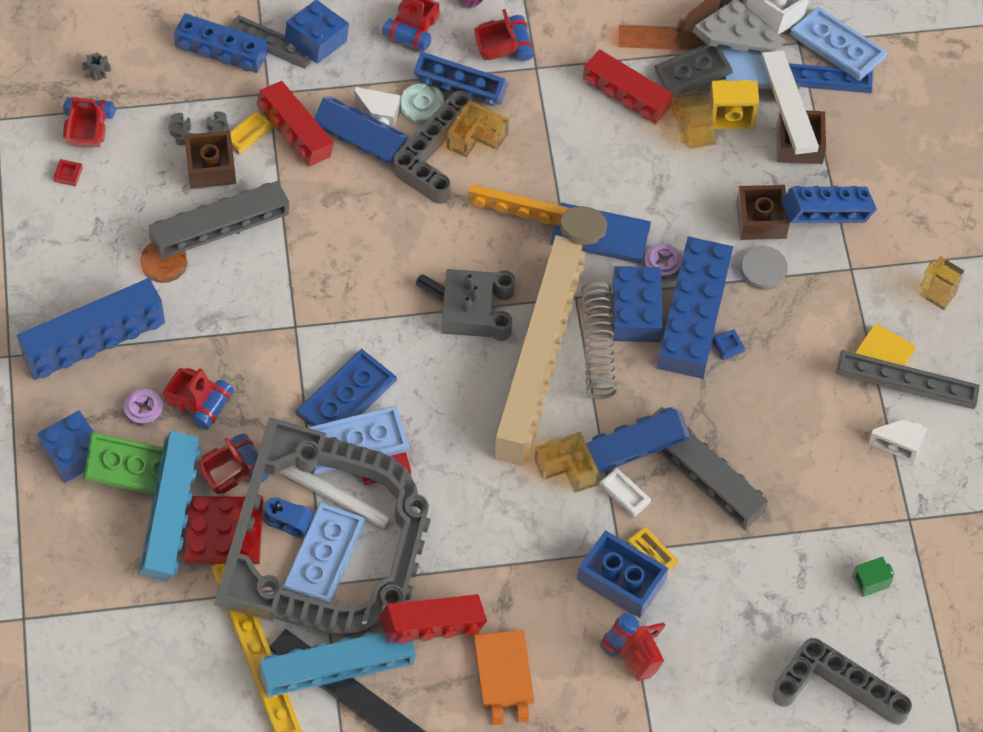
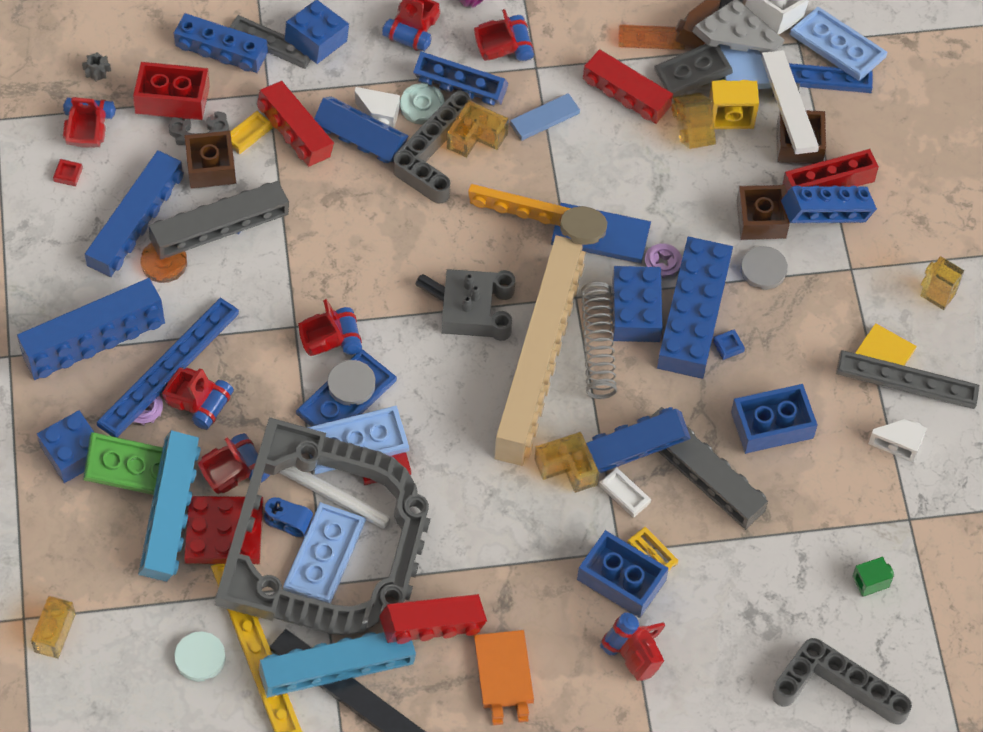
(53, 627): none -> clear yellow brick
(134, 214): none -> blue brick
(159, 375): none -> blue tile
(171, 90): none -> red brick
(200, 656): none -> light aqua tile
(330, 331): none -> red piece
(351, 382): none -> light grey tile
(544, 116): none -> medium blue tile
(774, 418): none -> blue brick
(843, 171): none -> red brick

